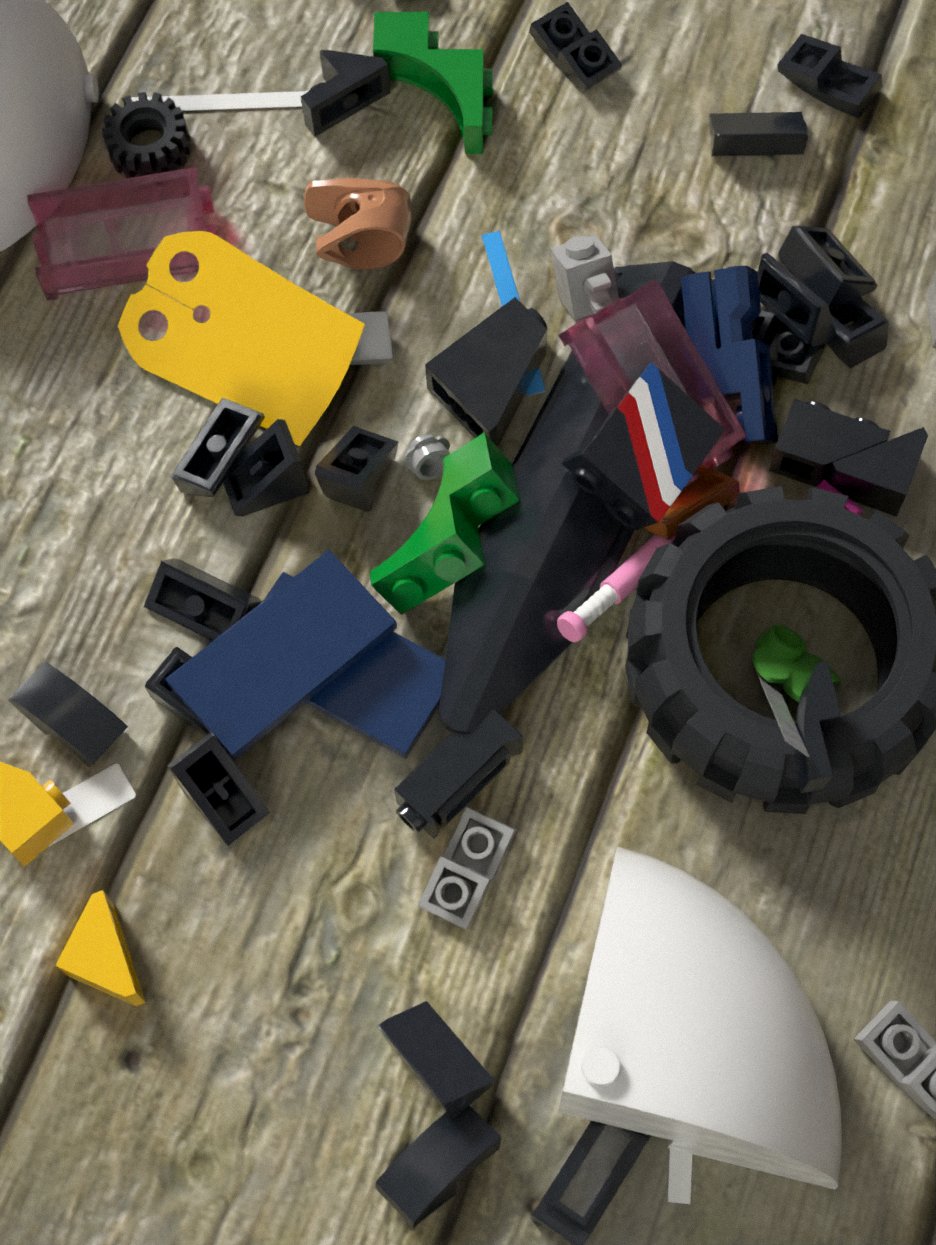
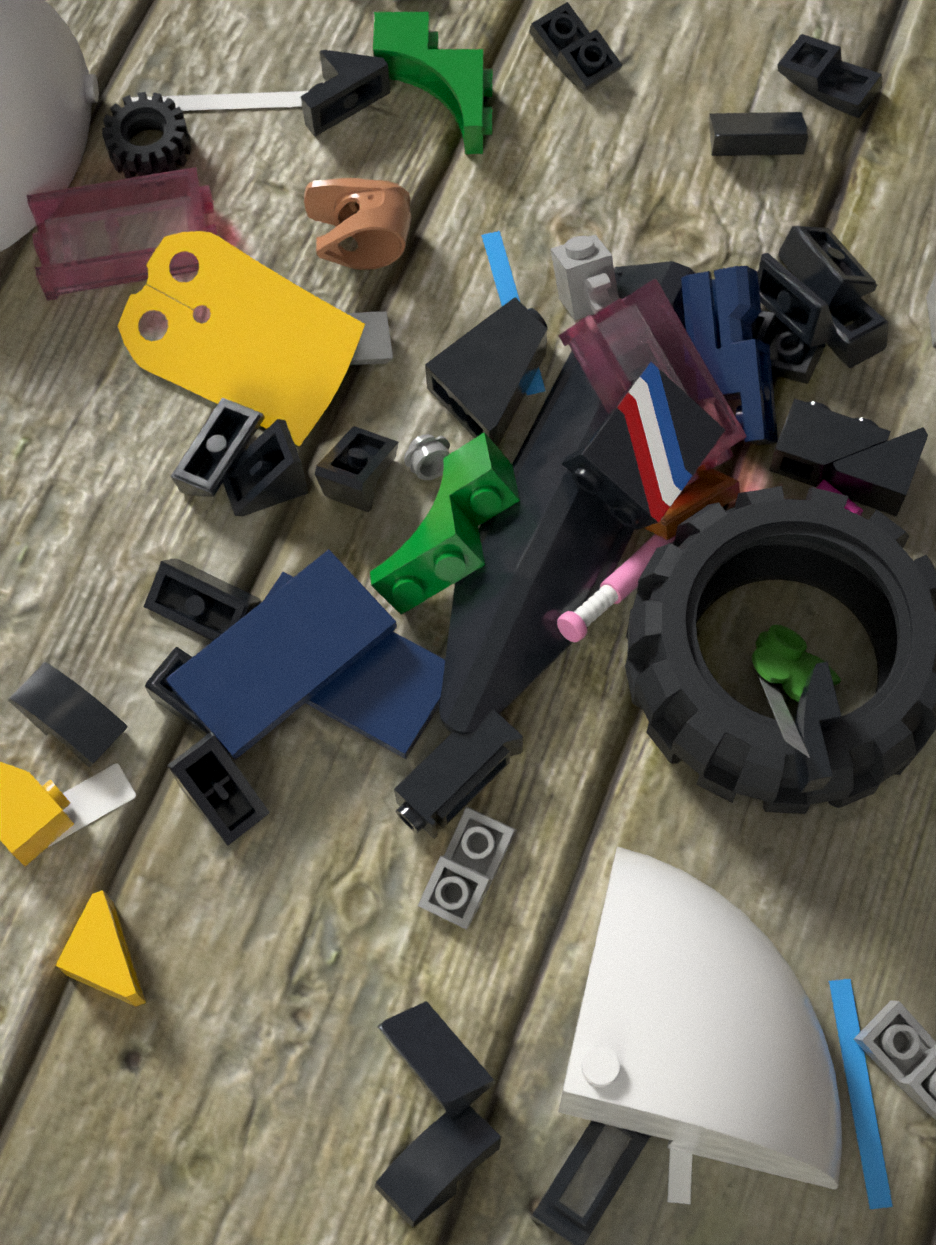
(860, 1095): none -> dark azure sticker

